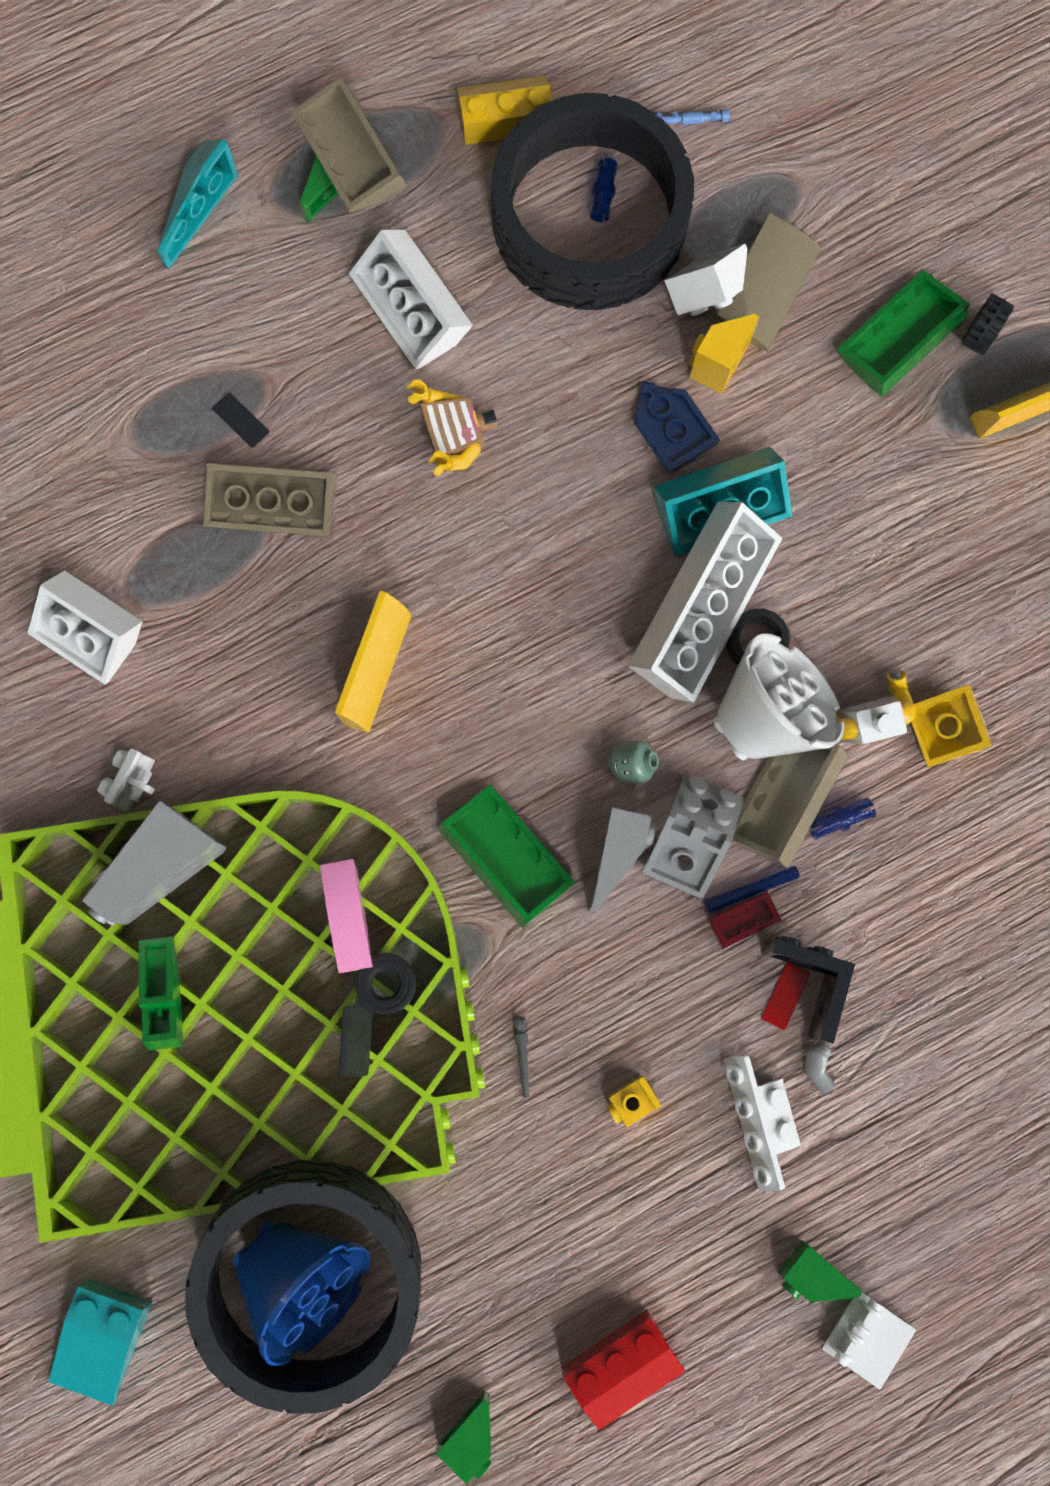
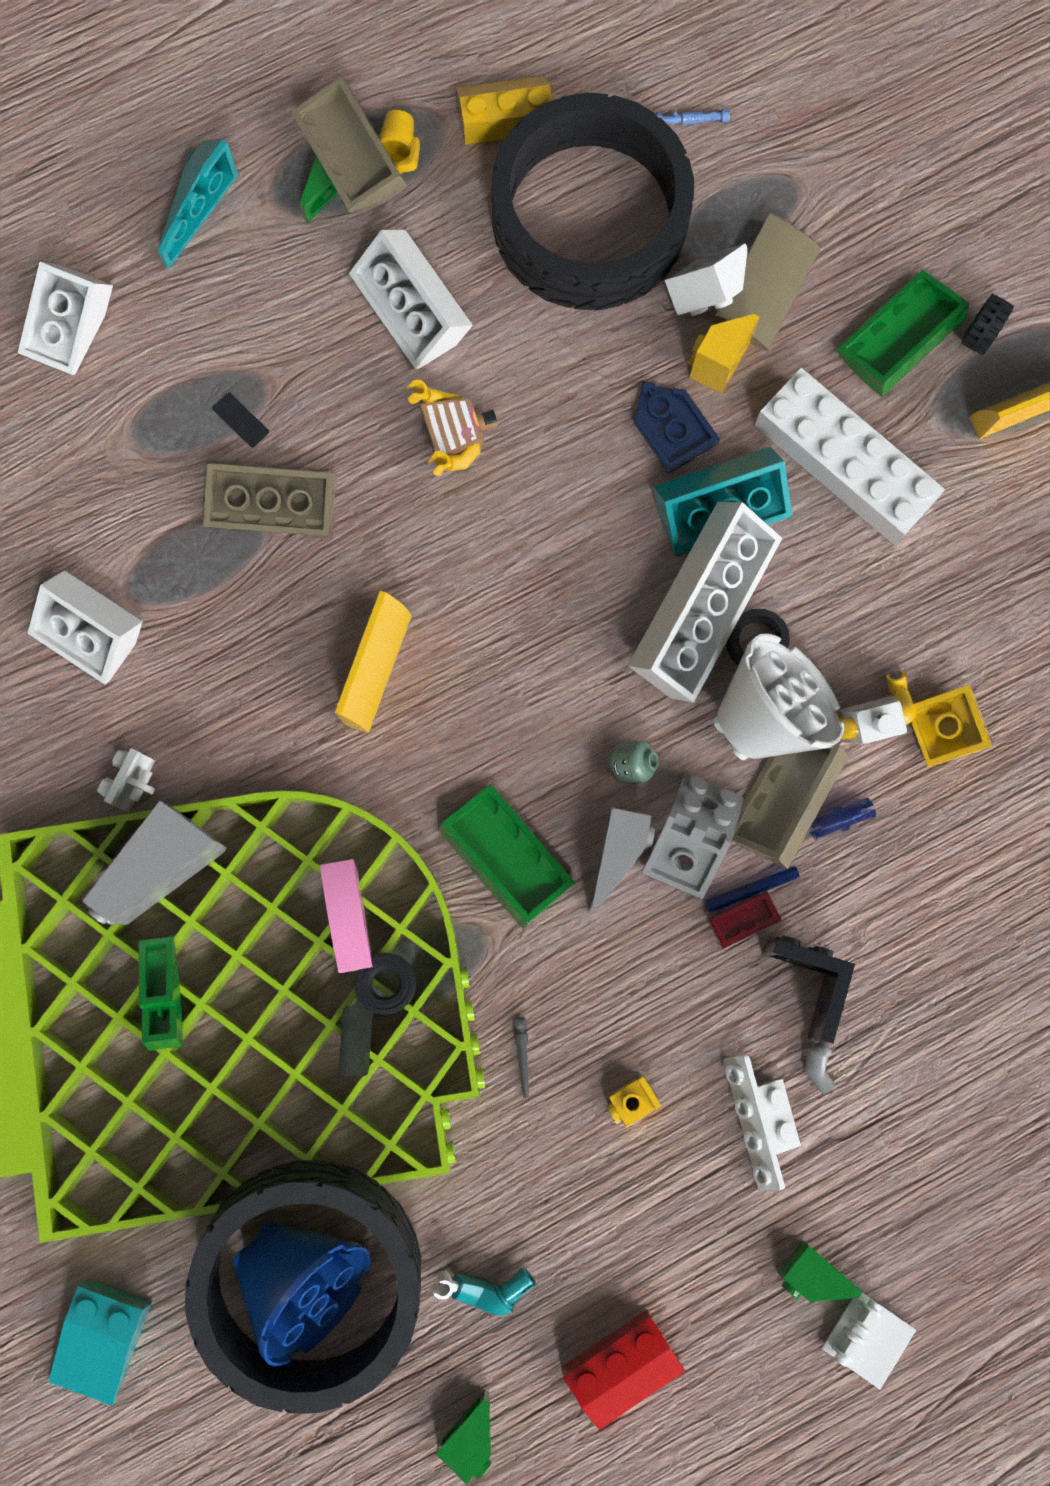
(63, 316): none -> white slope
(399, 140): none -> yellow piece
(483, 1293): none -> teal arm
(603, 190): clear blue pin -> none
(785, 996): red sticker -> none
(848, 456): none -> white brick

